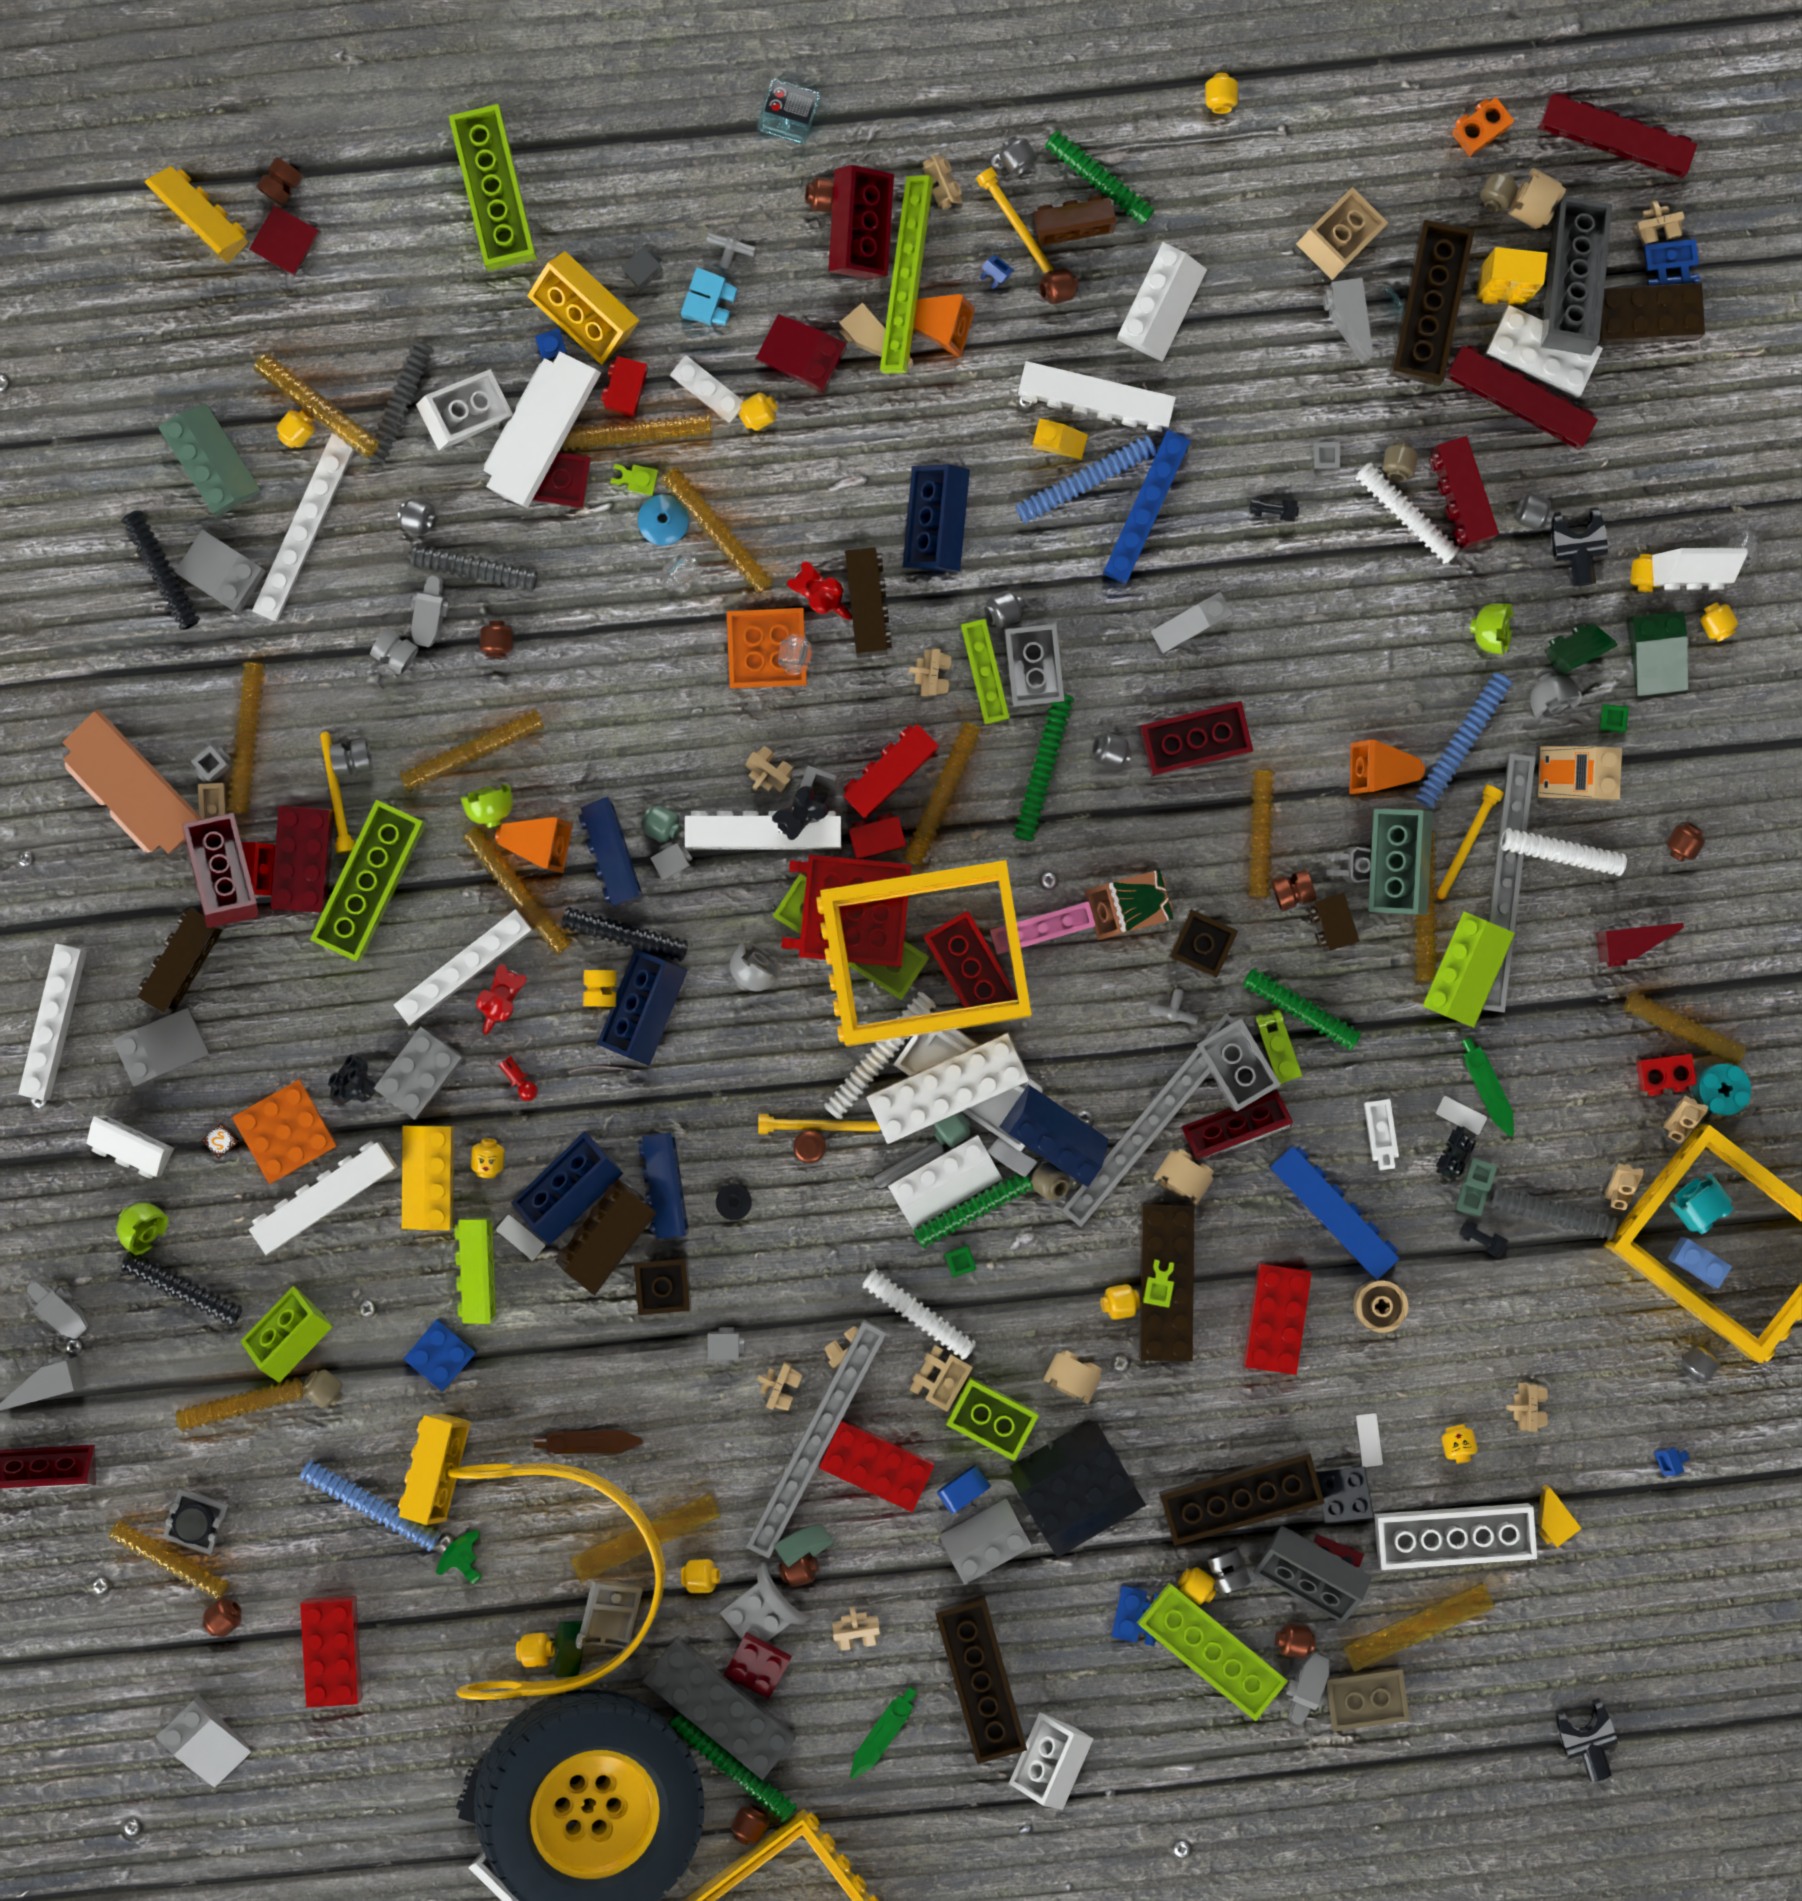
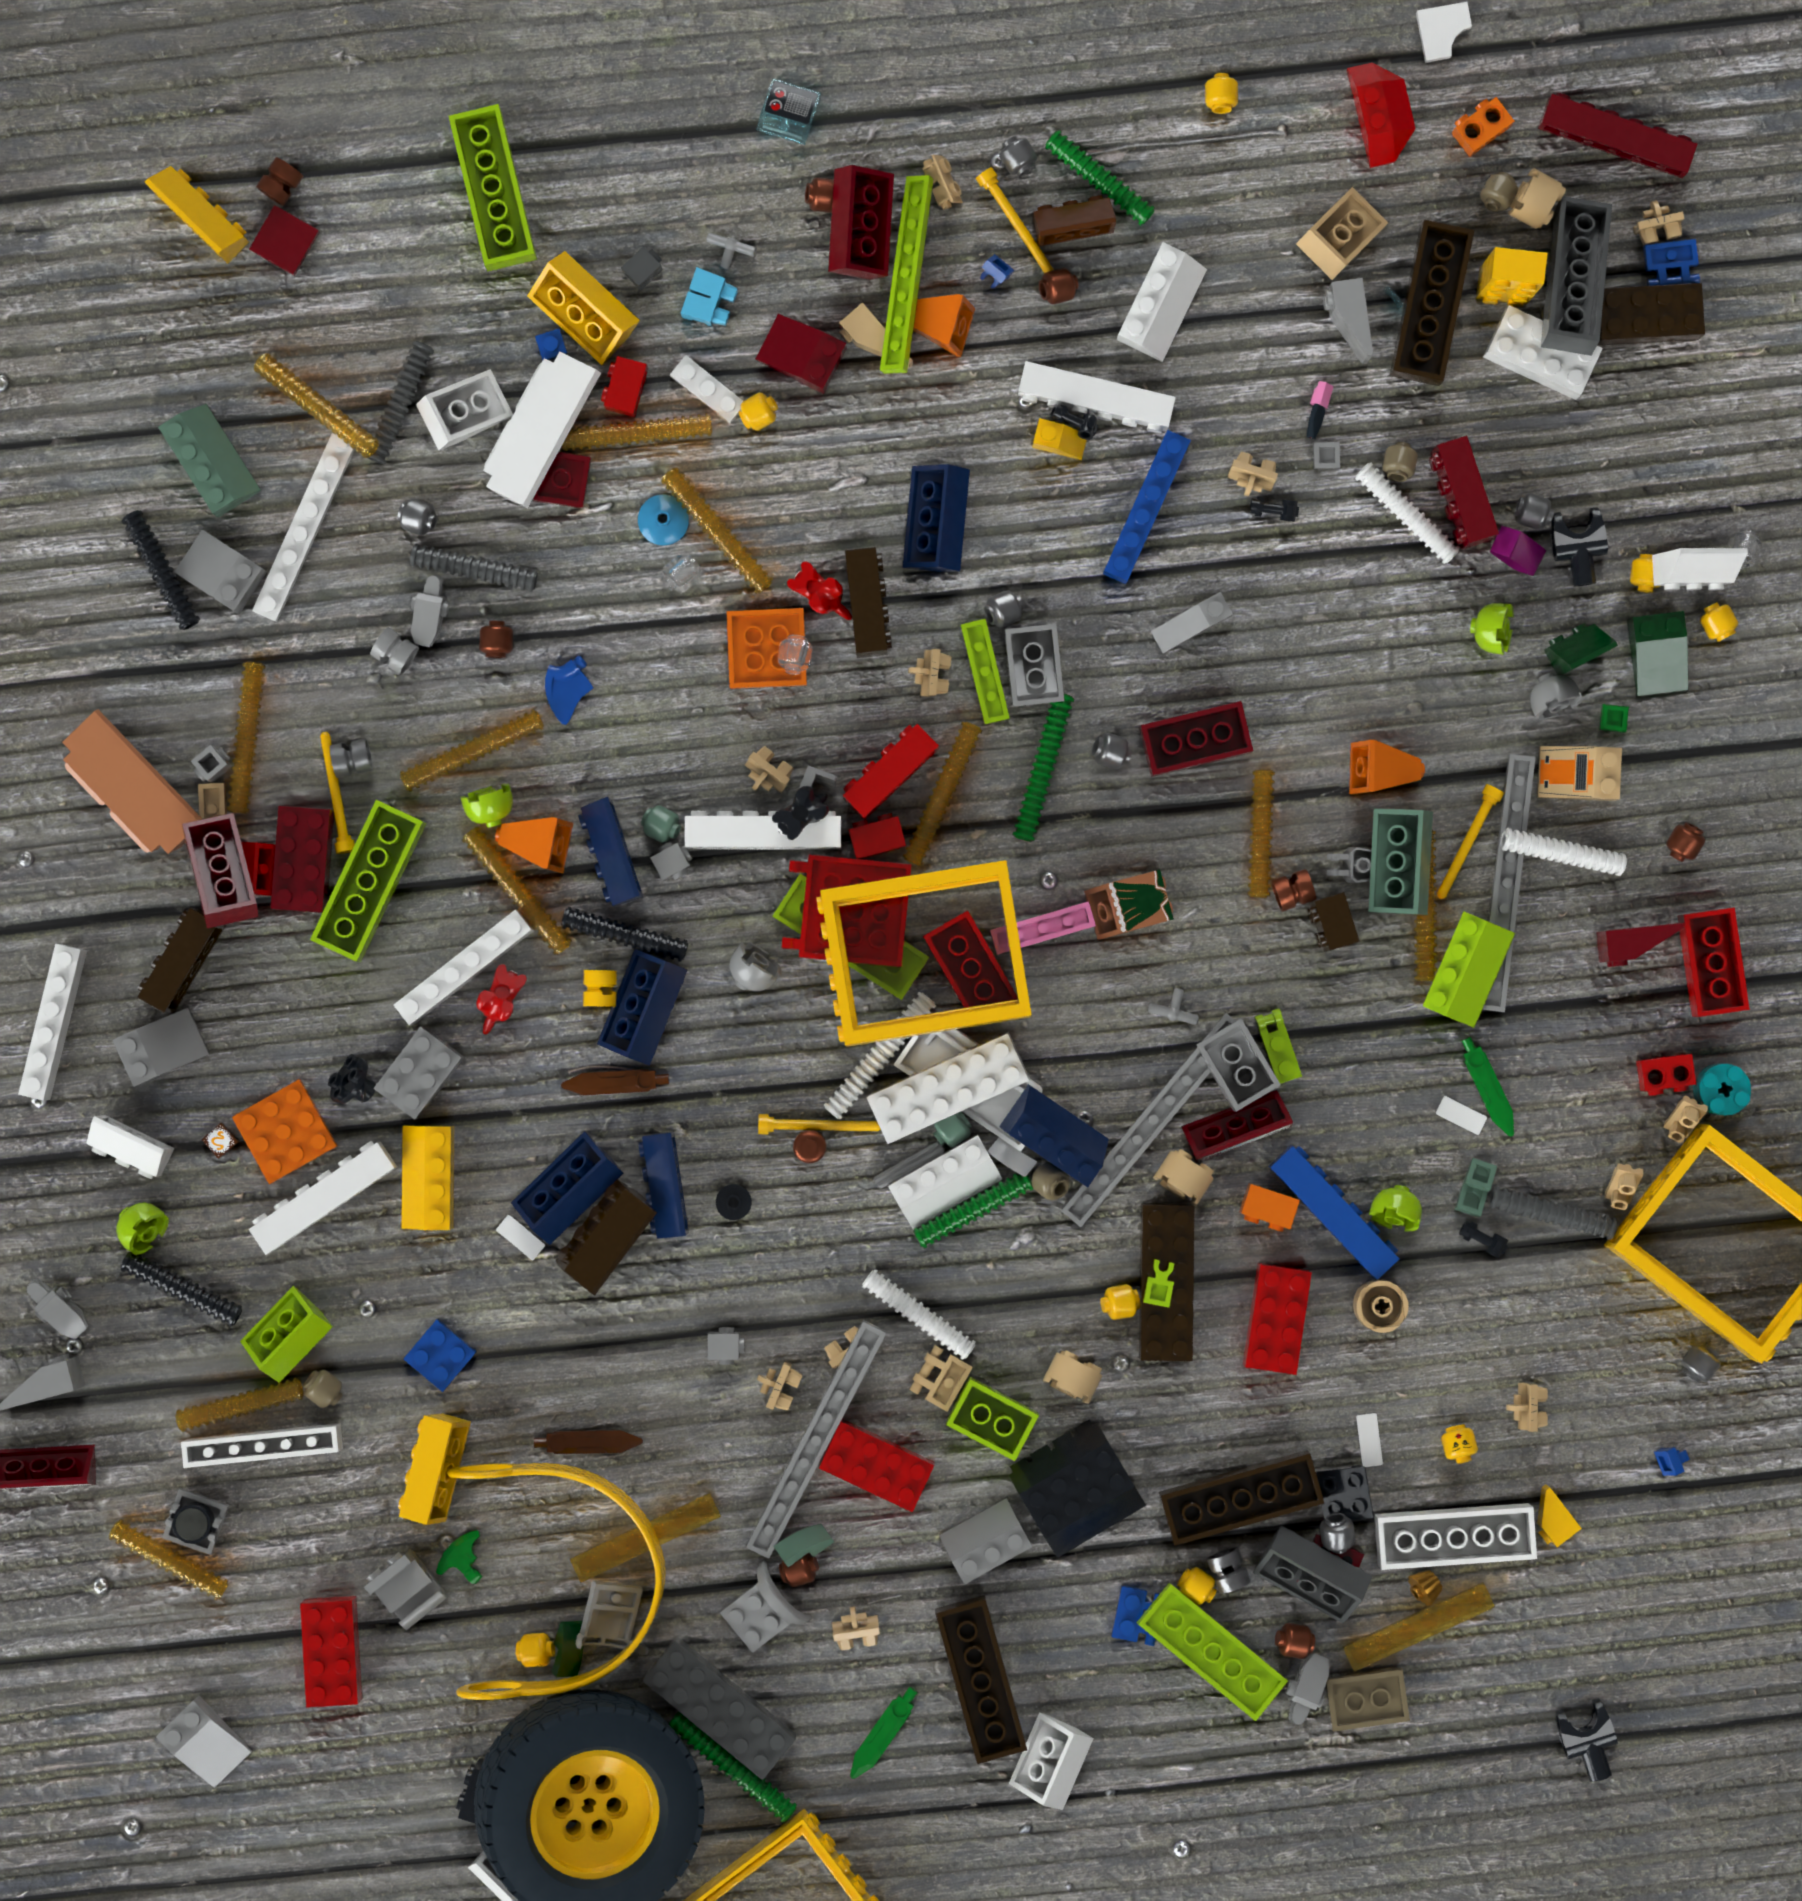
(222, 1617): copper head -> none
(262, 1445): none -> white brick
(295, 428): yellow head -> none
(368, 1504): medium blue piece -> none
(406, 1588): none -> light grey piece
(476, 1269): lime slope -> none
(487, 1158): yellow head -> none
(526, 1089): red pin -> none
(566, 687): none -> blue arm
(615, 1082): none -> reddish brown piece
(639, 480): lime plate -> none
(662, 1286): dark brown brick -> none
(700, 1576): yellow head -> none
(749, 1824): copper head -> none
(757, 1665): dark red plate -> none
(960, 1261): green tile -> none
(963, 1489): blue beam -> none
(1085, 479): medium blue piece -> none
(1086, 424): none -> black bar
(1203, 943): dark brown brick -> none
(1251, 476): none -> tan hips
(1269, 1206): none -> orange brick
(1302, 1009): green piece -> none
(1320, 401): none -> piece
(1337, 1533): none -> flat silver head
(1381, 1133): white hinge -> none
(1382, 112): none -> red wedge
(1396, 1207): none -> lime cylinder
(1425, 1586): none -> pearl gold piece
(1440, 27): none -> white tile
(1463, 740): medium blue piece -> none
(1464, 1143): black hinge -> none
(1517, 550): none -> magenta piece
(1521, 397): dark red brick -> none
(1683, 1027): clear yellow piece -> none
(1700, 1262): medium blue brick -> none
(1702, 1204): teal brick -> none
(1713, 962): none -> red brick

